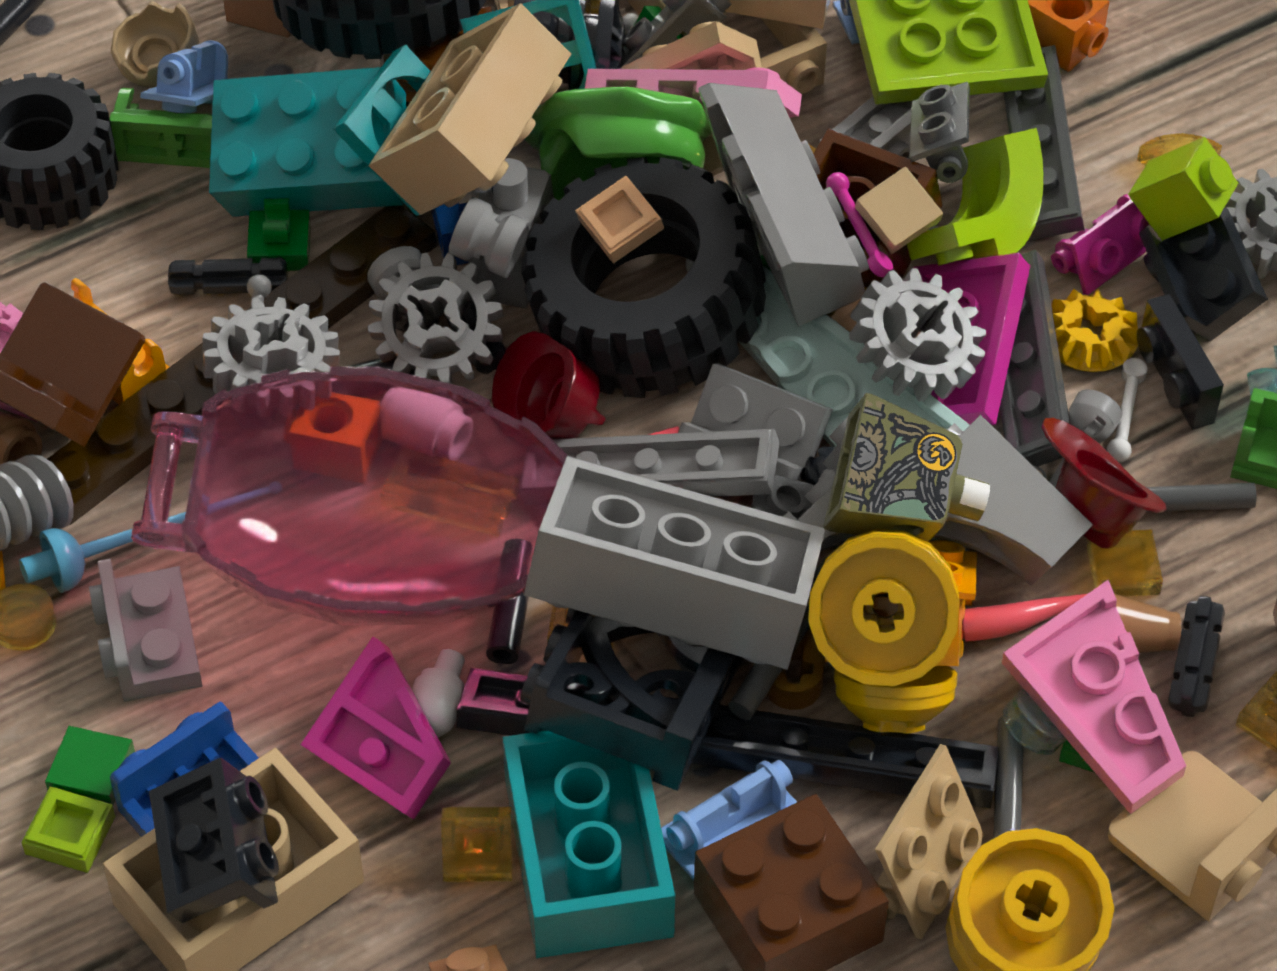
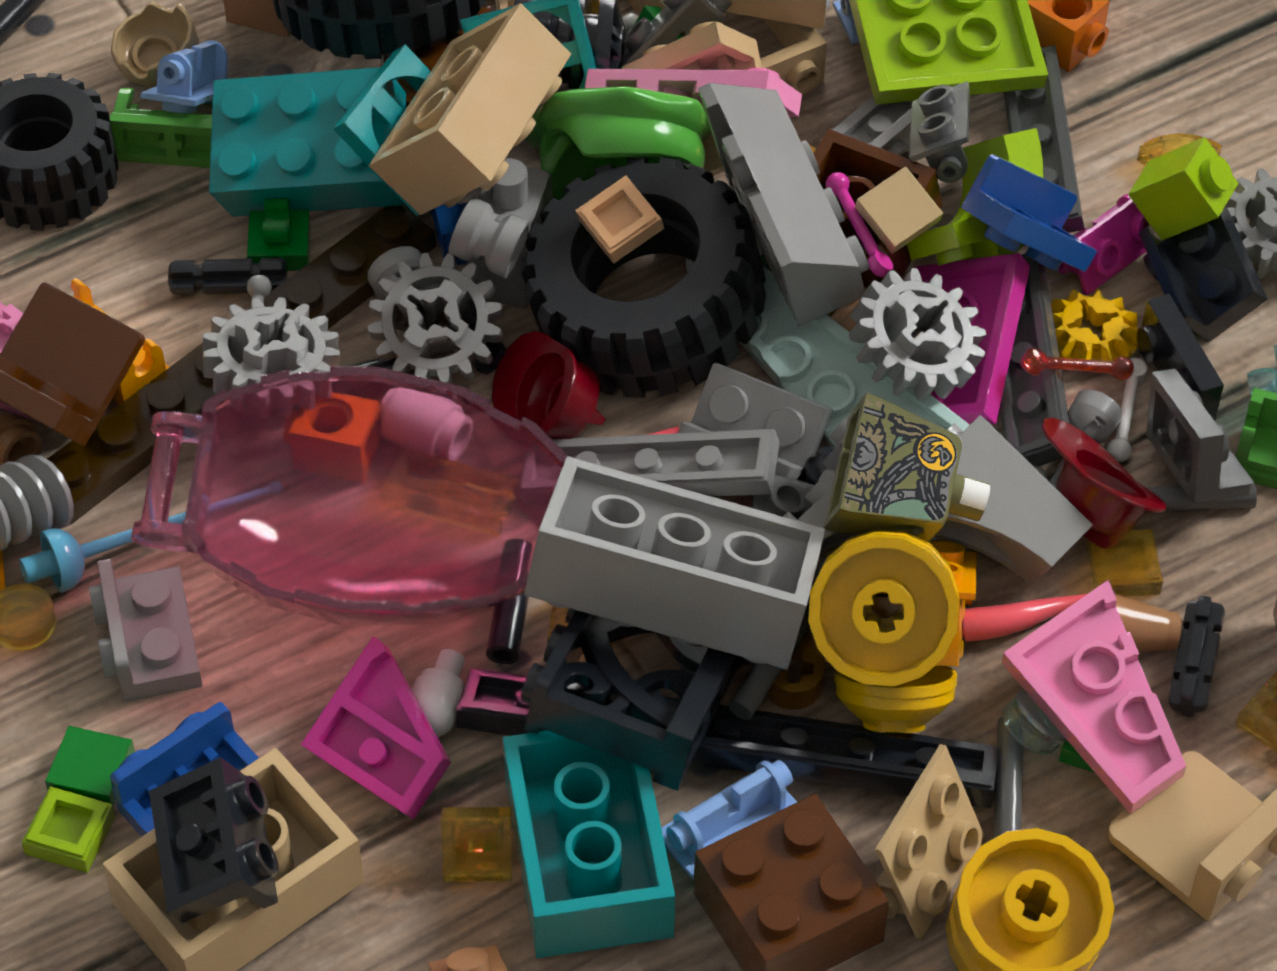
(1026, 211): none -> blue bracket
(1035, 361): none -> clear red hinge
(1192, 442): none -> dark grey bracket

